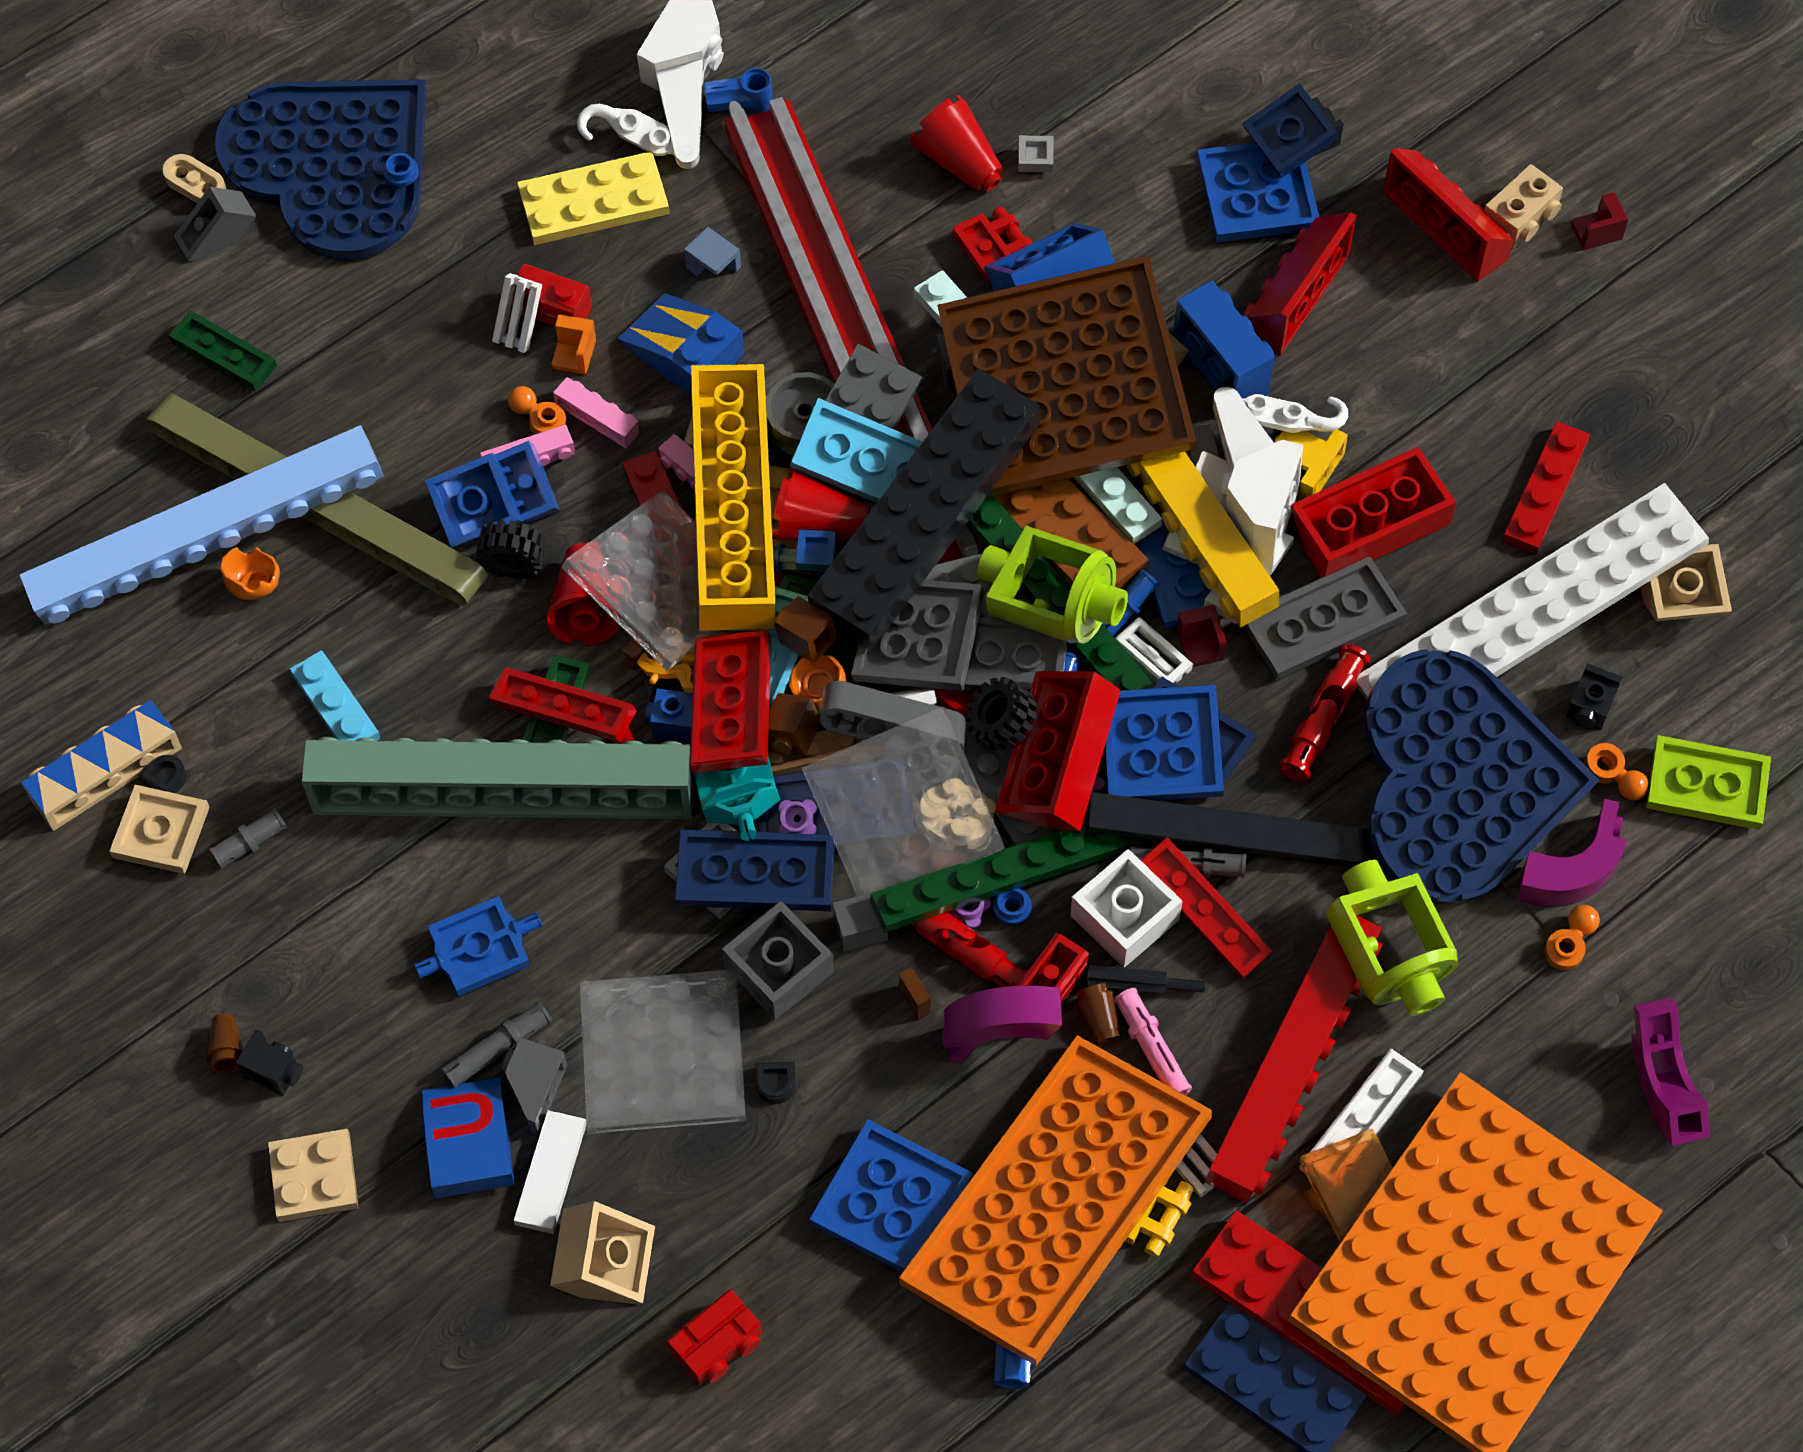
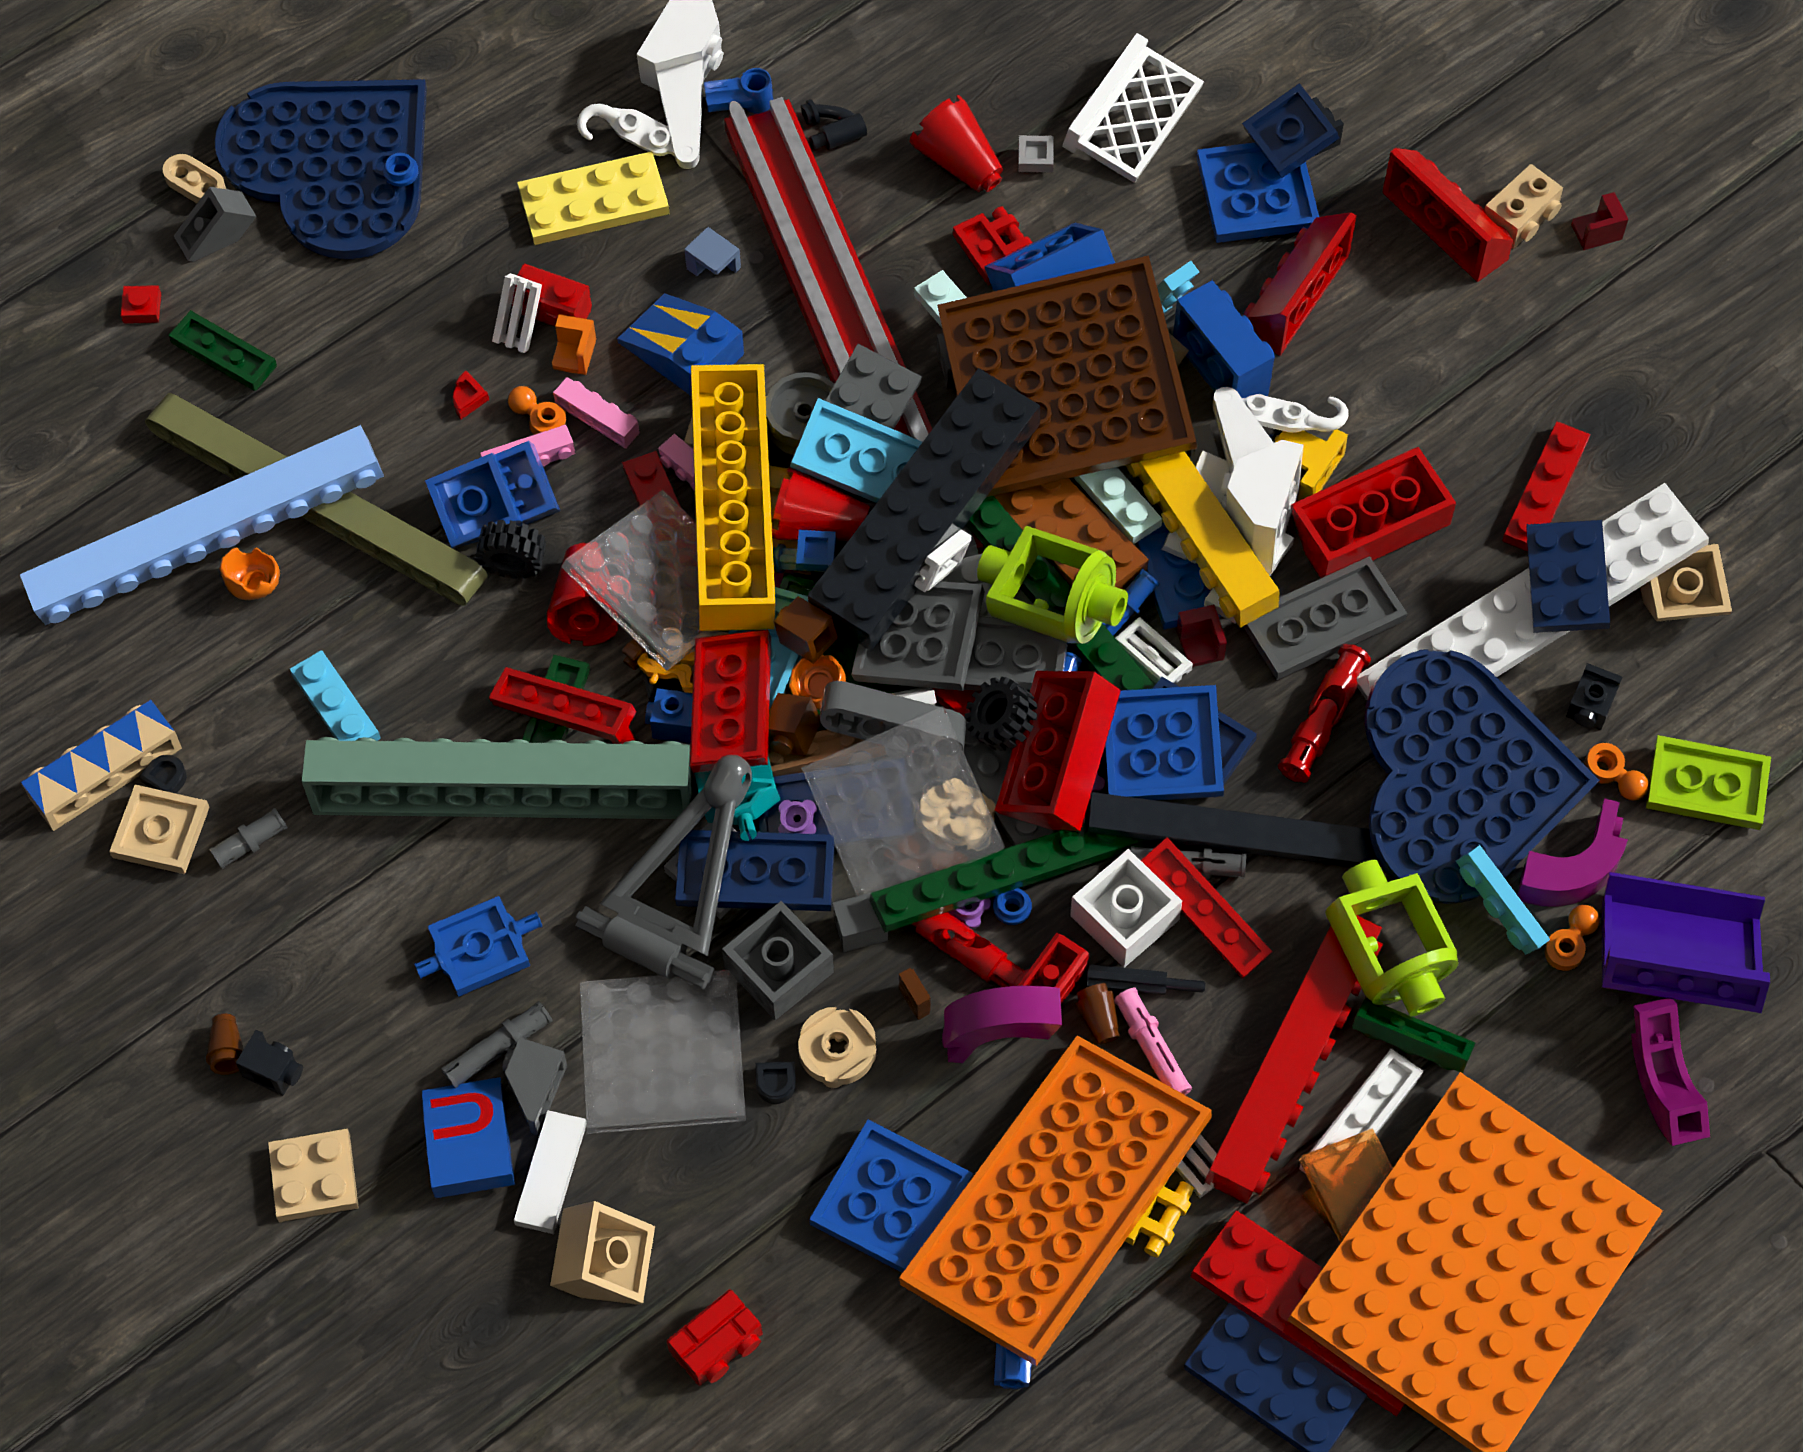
(141, 304): none -> red plate
(468, 395): none -> red tile
(655, 937): none -> dark grey piece
(841, 1025): none -> tan plate
(846, 129): none -> black plant
(943, 560): none -> white tile
(1105, 101): none -> white fence
(1176, 285): none -> medium azure plate
(1413, 1036): none -> dark green plate
(1501, 900): none -> medium azure plate
(1567, 576): none -> dark blue plate
(1683, 942): none -> dark purple panel

